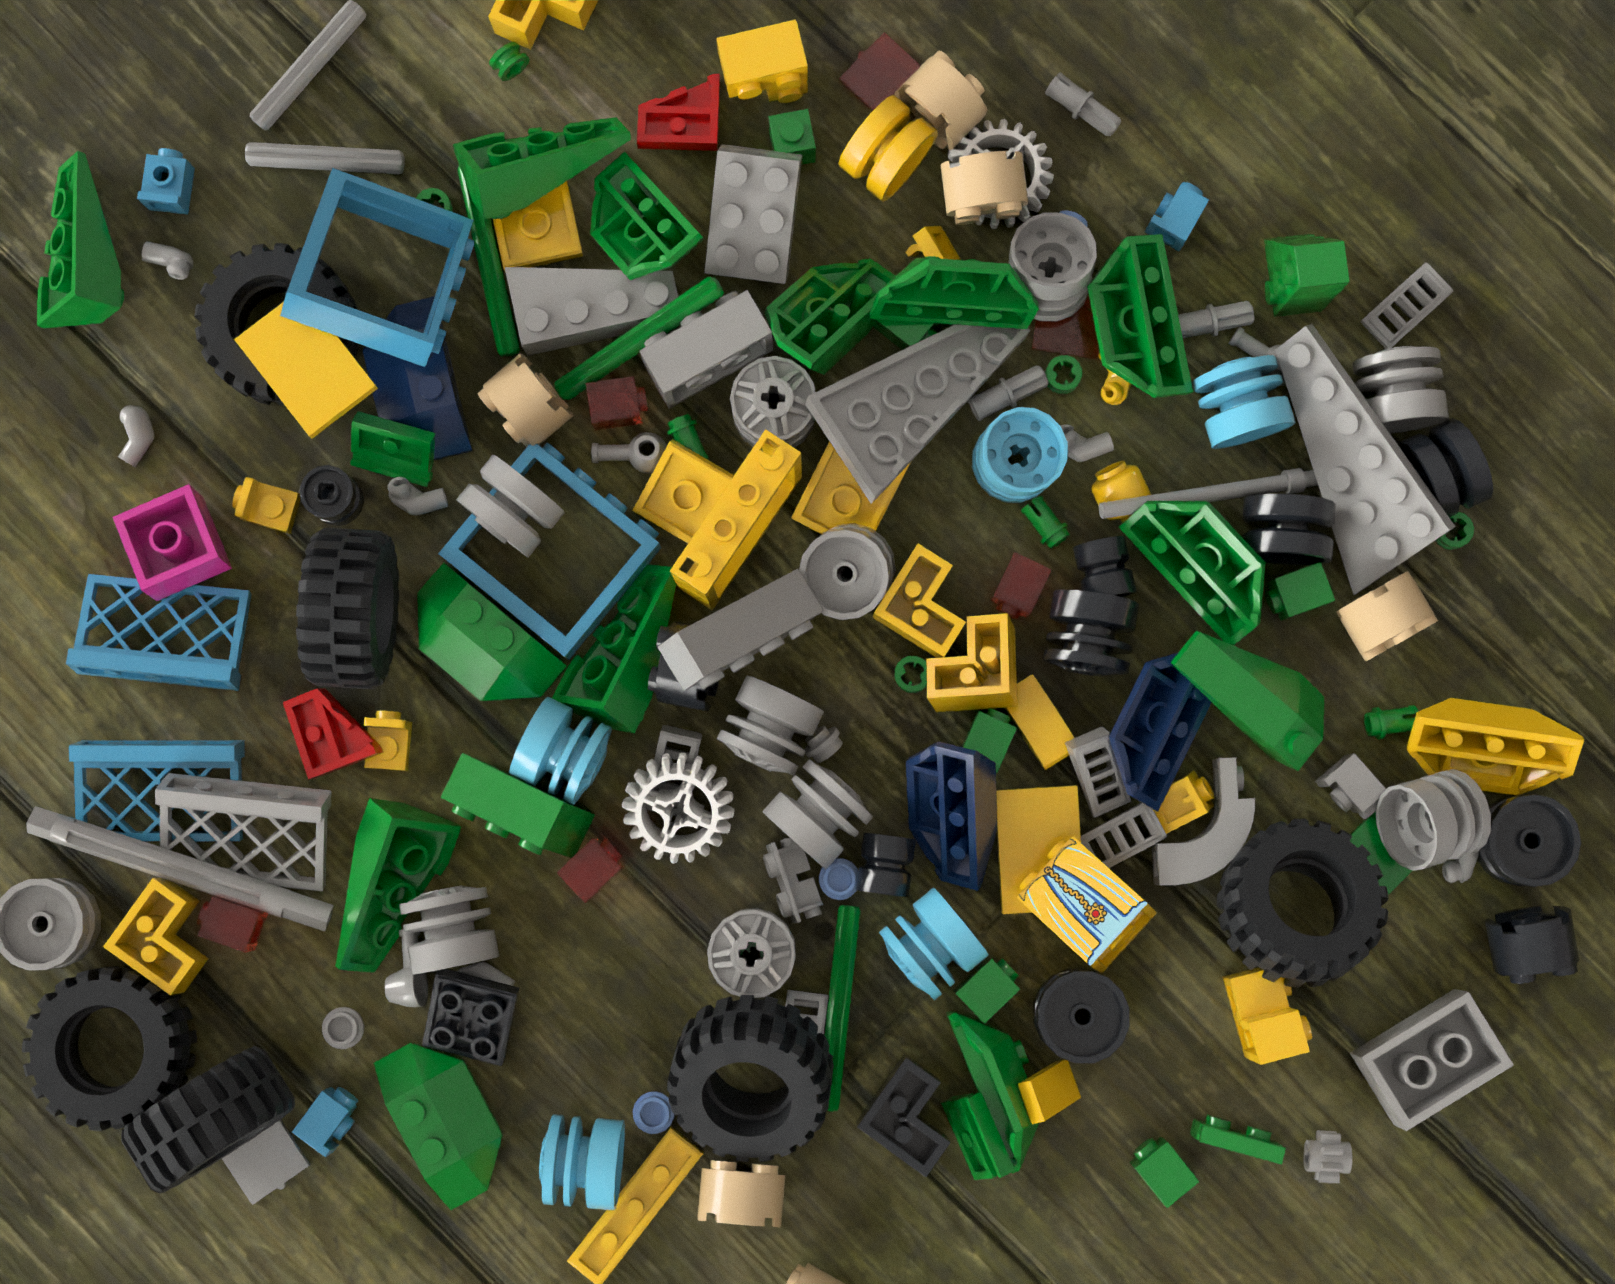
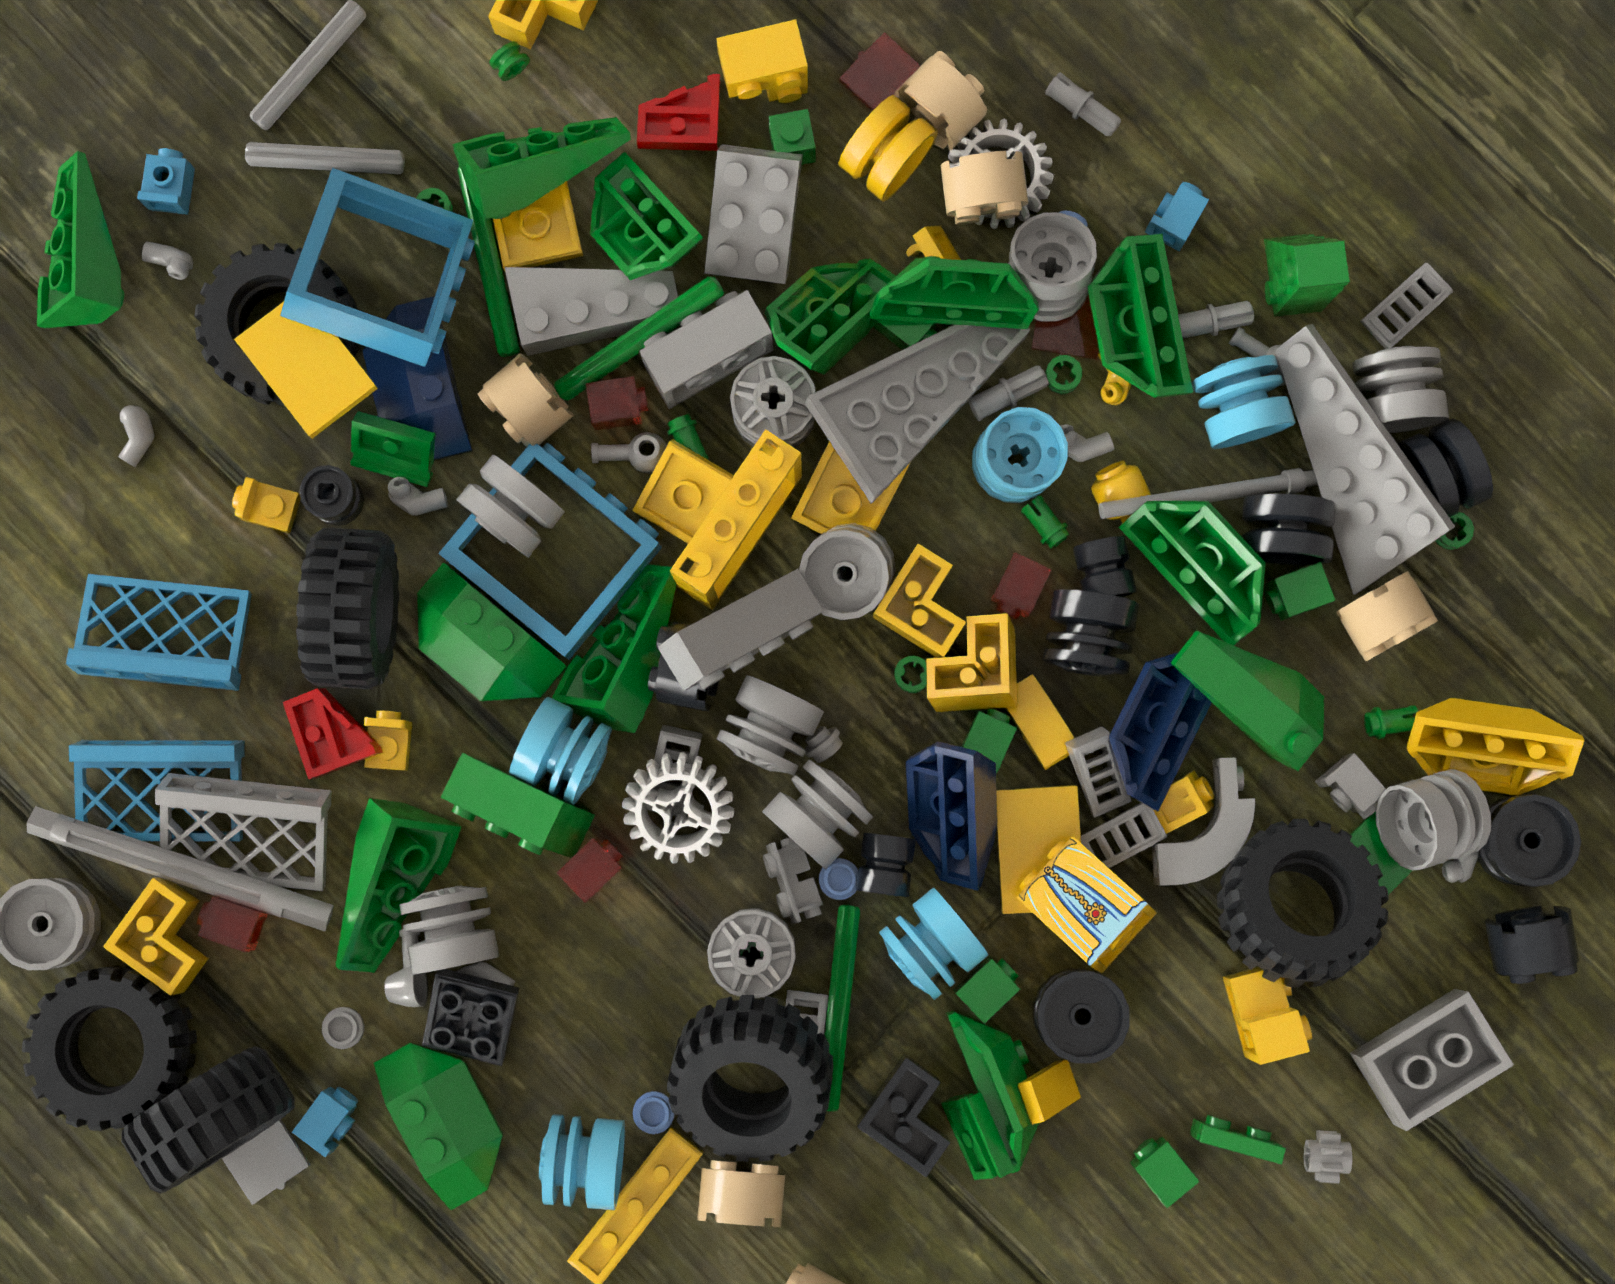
(172, 542): dark pink brick -> none

